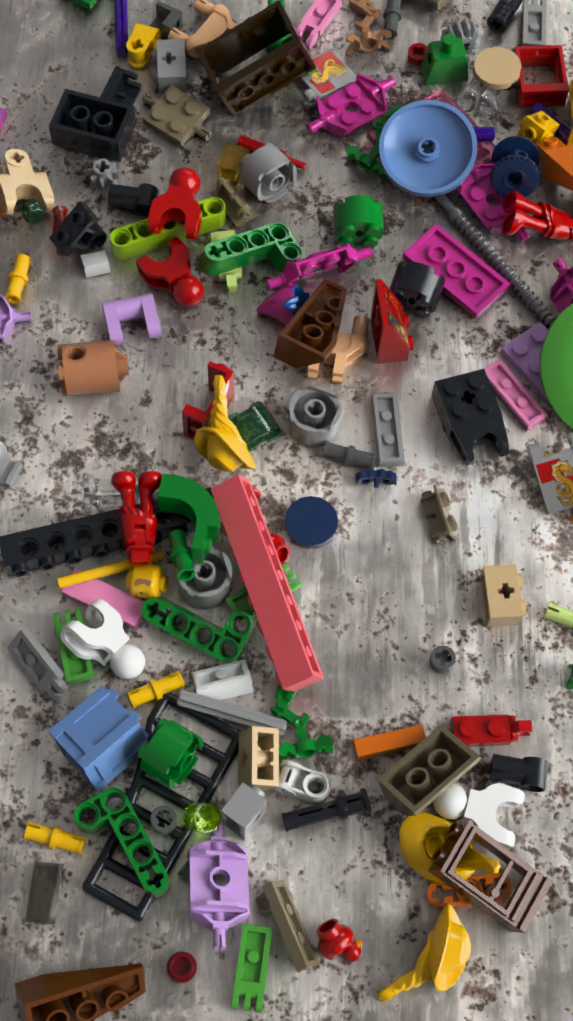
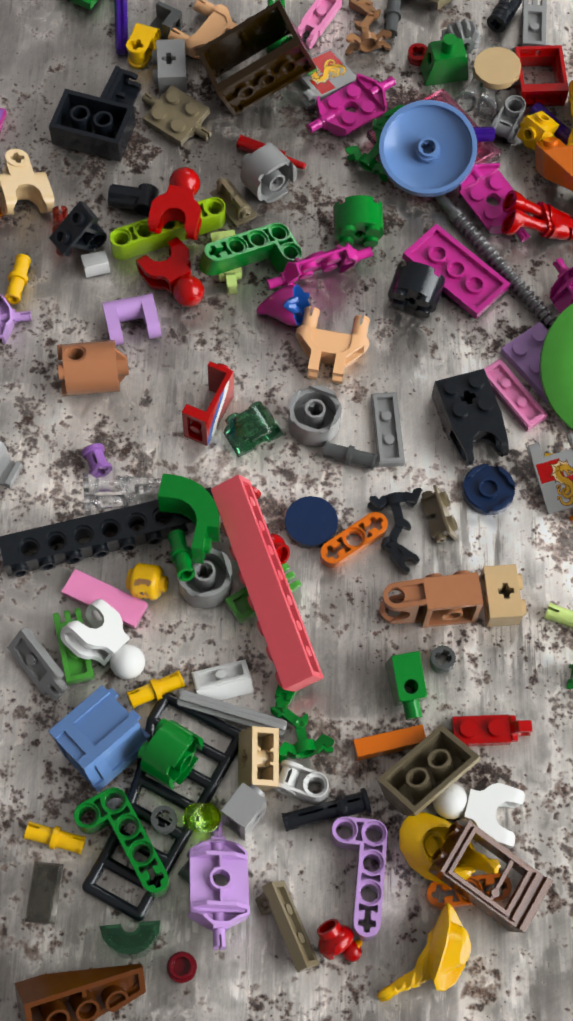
(32, 211): clear green plate -> none
(101, 462): none -> medium lavender bush
(102, 571): yellow bar -> none
(103, 173): light grey gear -> none
(132, 944): none -> clear green cylinder
(137, 525): red piece -> none
(195, 624): green beam -> none
(221, 441): yellow hat -> none
(230, 165): clear yellow brick -> none
(252, 966): bright green hinge -> none
(313, 329): reddish brown wedge -> none
(334, 545): none -> orange beam
(364, 878): none -> lavender beam
(376, 476): dark blue piece -> none
(389, 326): red slope -> none
(394, 502): none -> black piece
(408, 671): none -> green torso
(435, 600): none -> nougat brick
(488, 489): none -> dark blue tile
(509, 117): none -> light grey piece
(515, 166): dark blue hose -> none
(528, 772): black piece -> none

